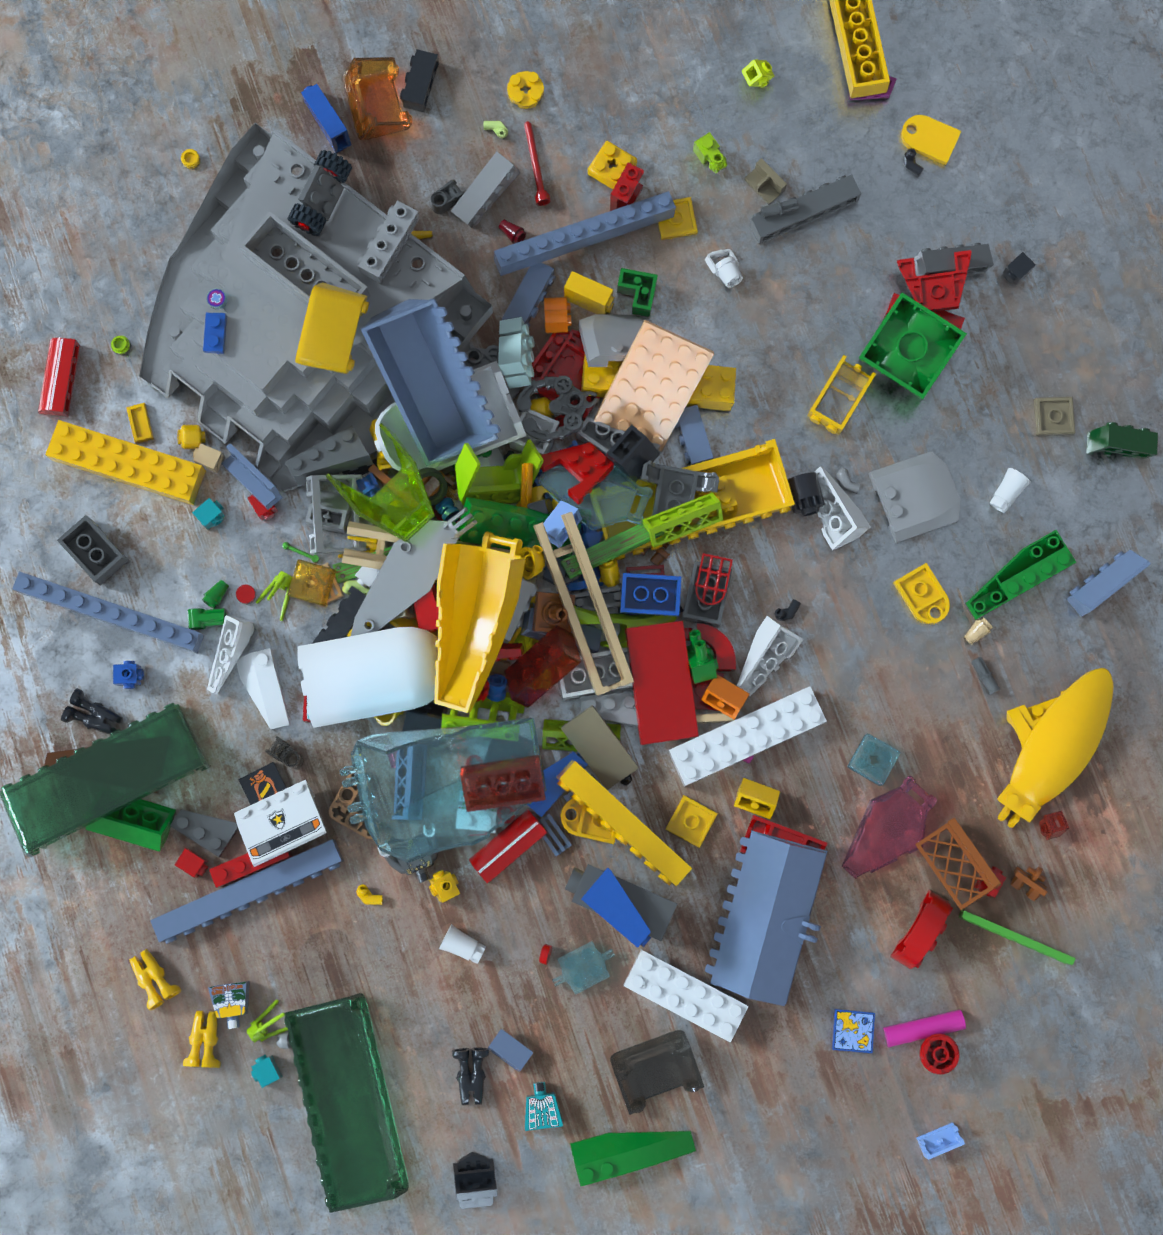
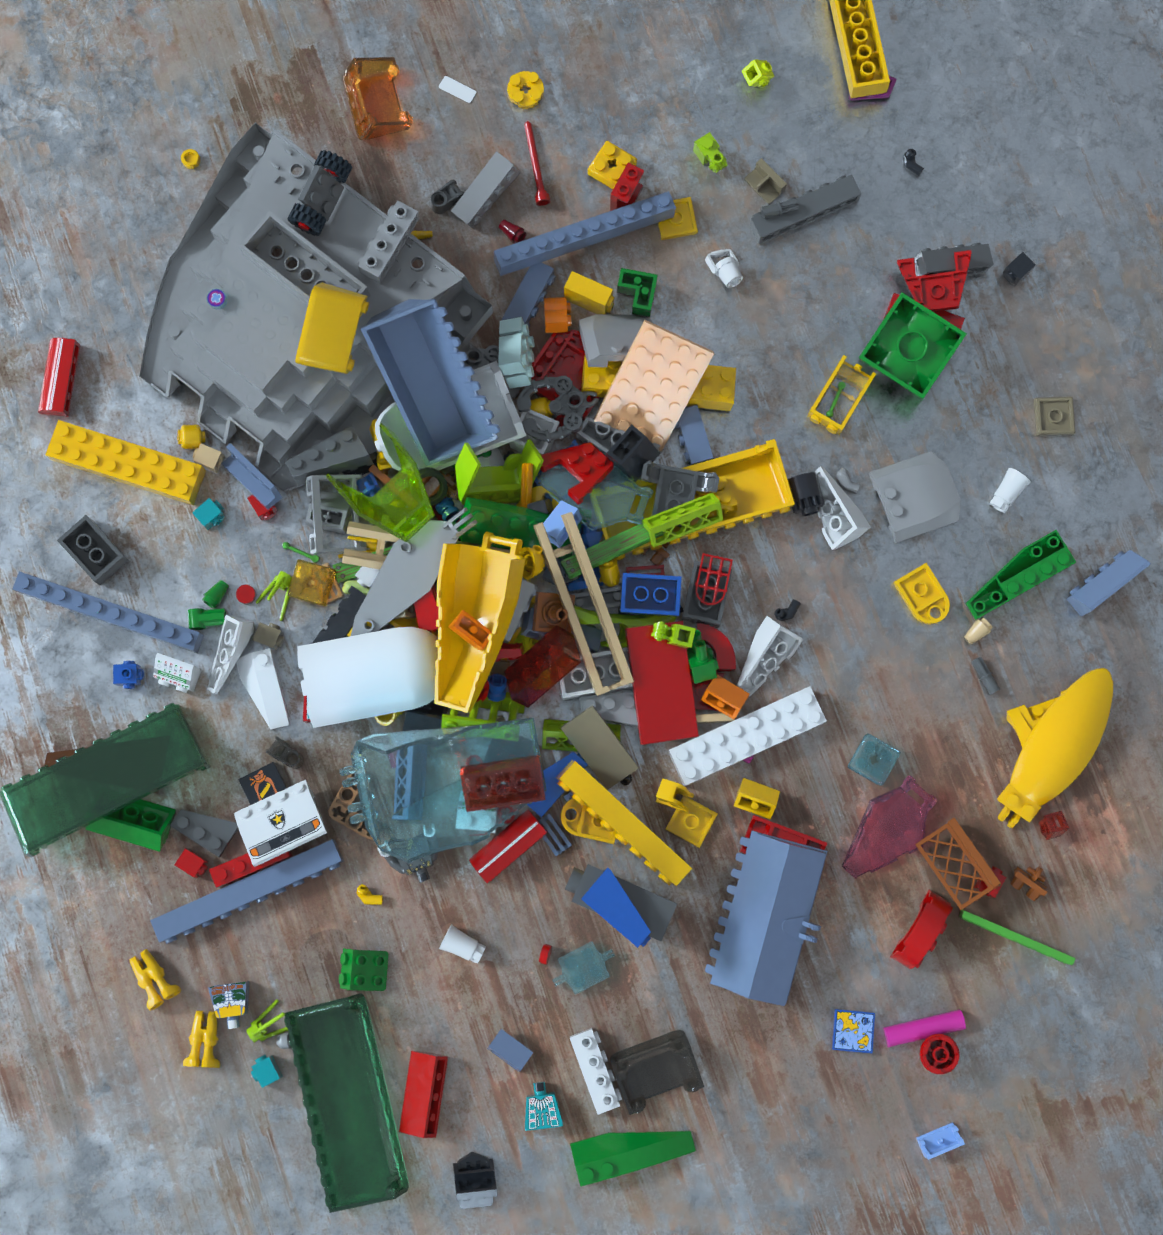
(97, 711): black piece -> none
(120, 344): lime plate -> none
(140, 423): yellow tile -> none
(176, 672): none -> white slope
(215, 333): blue plate -> none
(269, 636): none -> dark tan brick
(326, 118): blue slope -> none
(363, 970): none -> green bracket
(419, 80): black brick -> none
(423, 1094): none -> red brick
(447, 891): yellow brick -> none
(457, 89): none -> white sticker
(470, 630): none -> orange slope
(471, 1081): black piece -> none
(498, 127): yellowish green arm -> none
(594, 1070): none -> white brick
(667, 793): none -> yellow piece
(676, 634): none -> lime brick
(686, 995): white brick -> none
(841, 386): none -> bright green hinge
(931, 138): yellow tile -> none
(1122, 440): dark green wedge -> none

